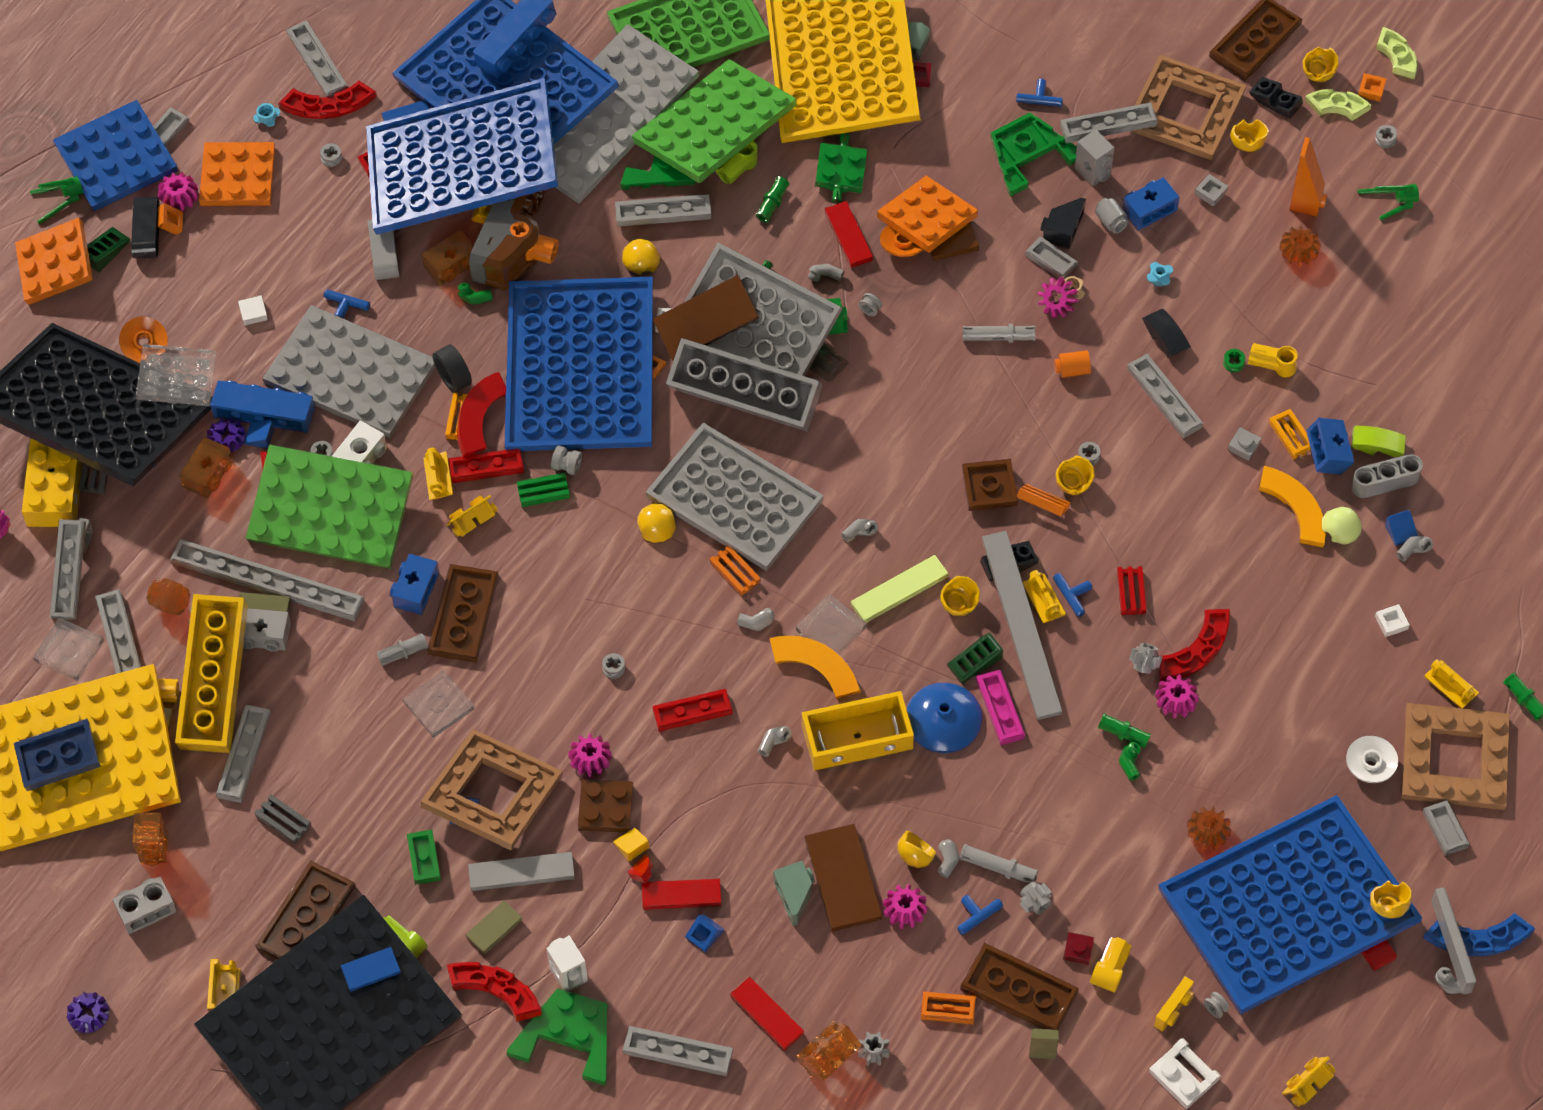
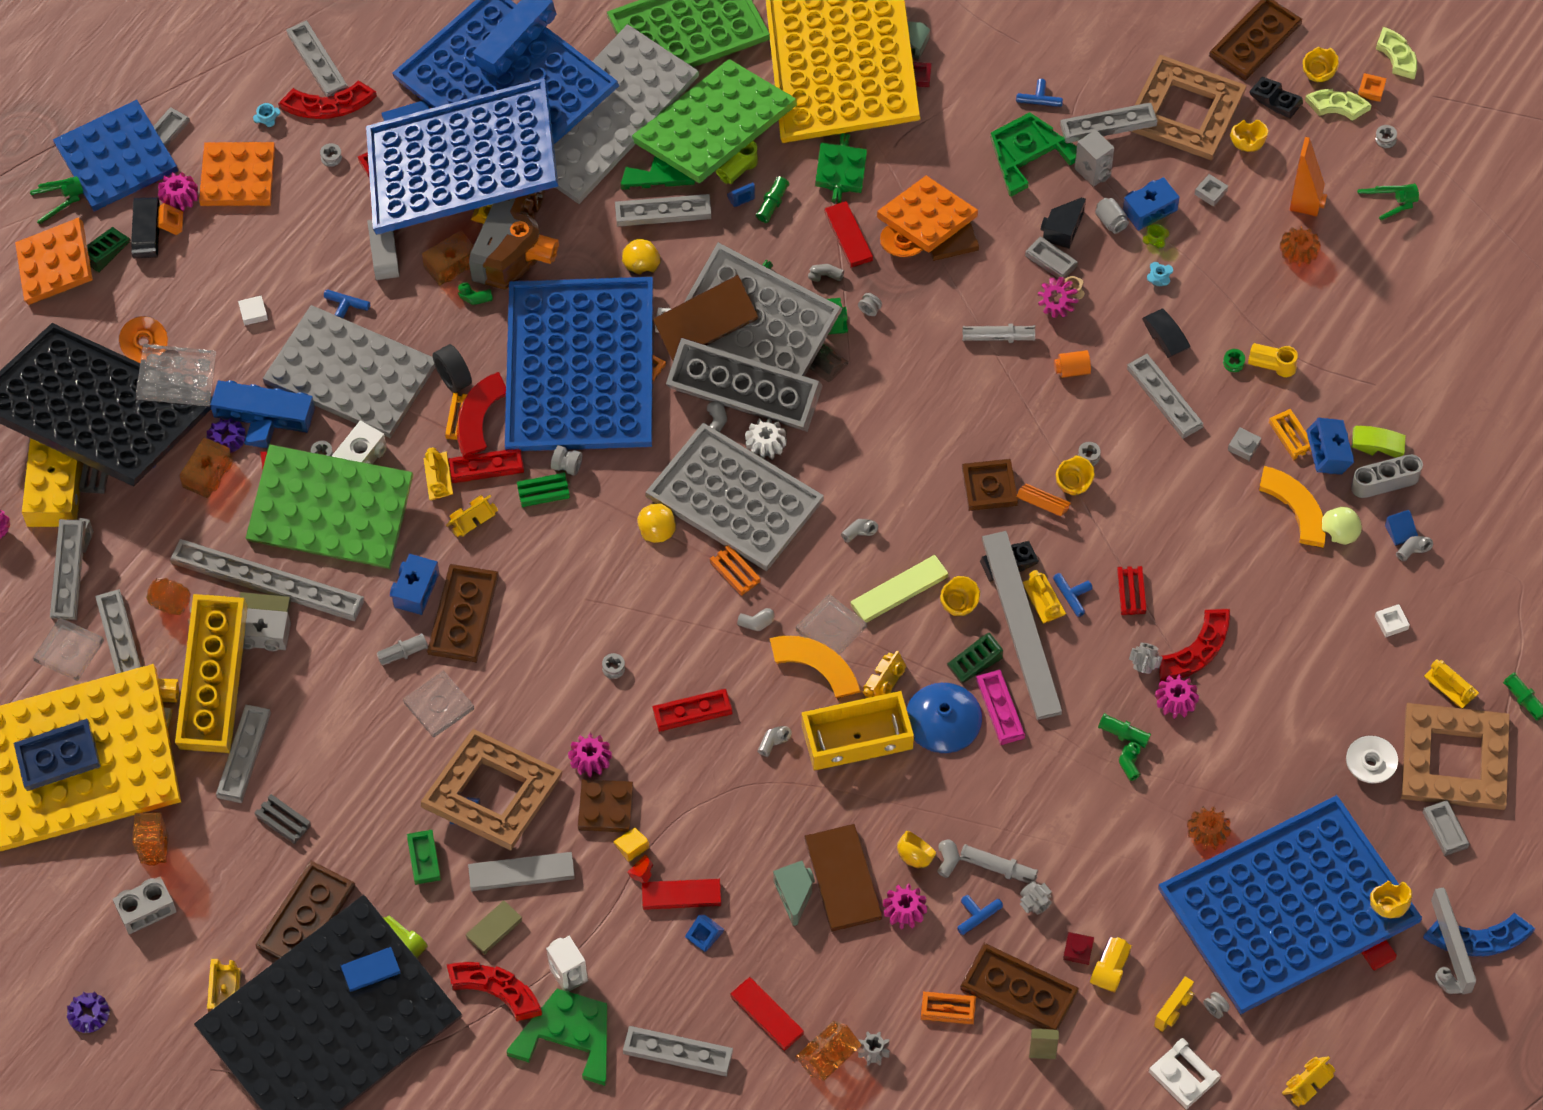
(719, 415): none -> light grey arm
(742, 195): none -> blue slope
(766, 438): none -> white gear
(891, 669): none -> yellow hinge
(1156, 230): none -> clear neon green plate

